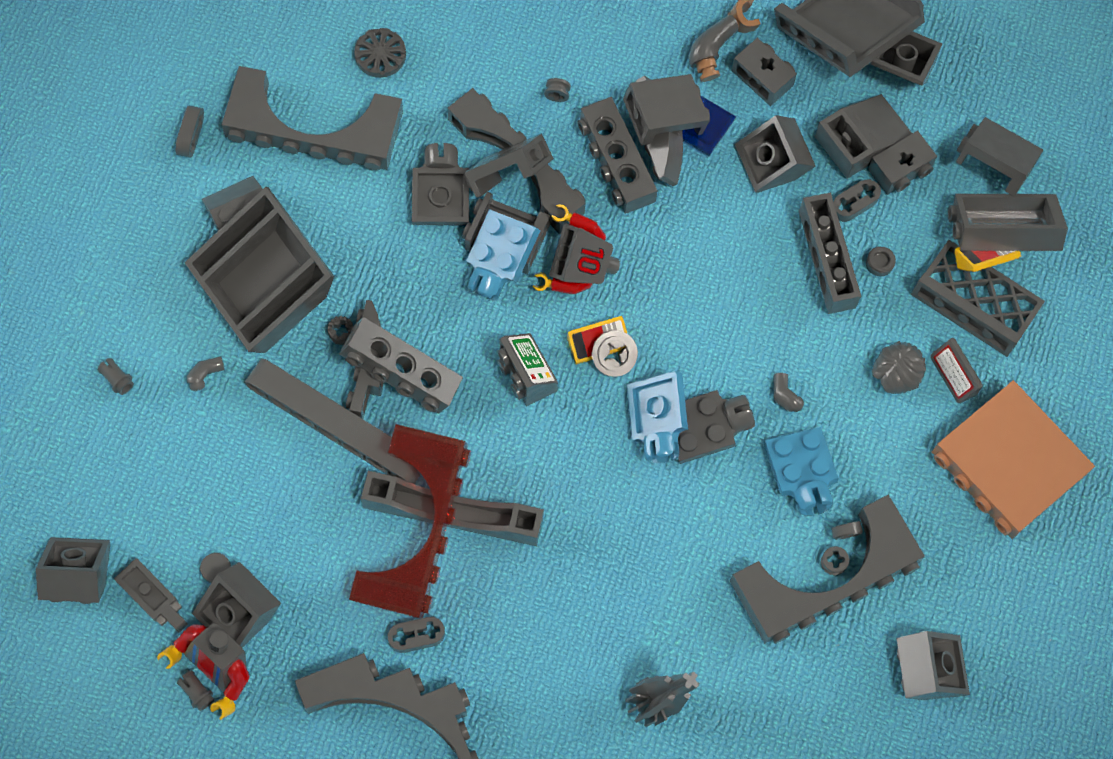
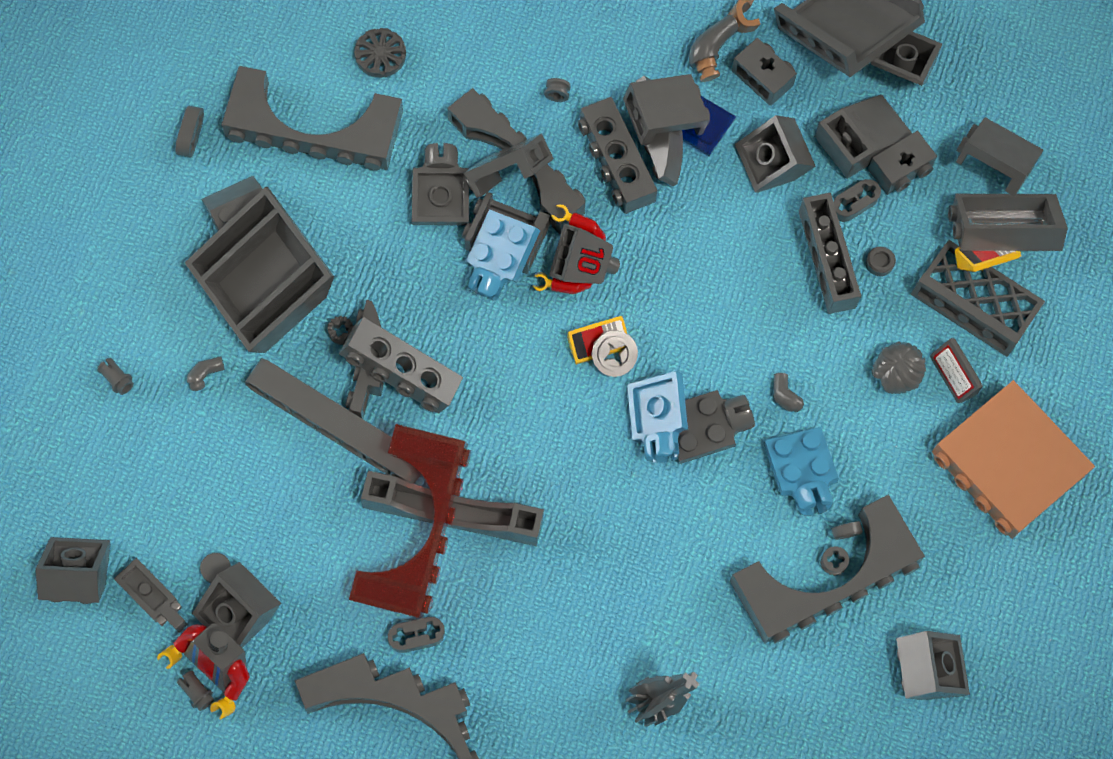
(526, 367): dark grey slope -> none

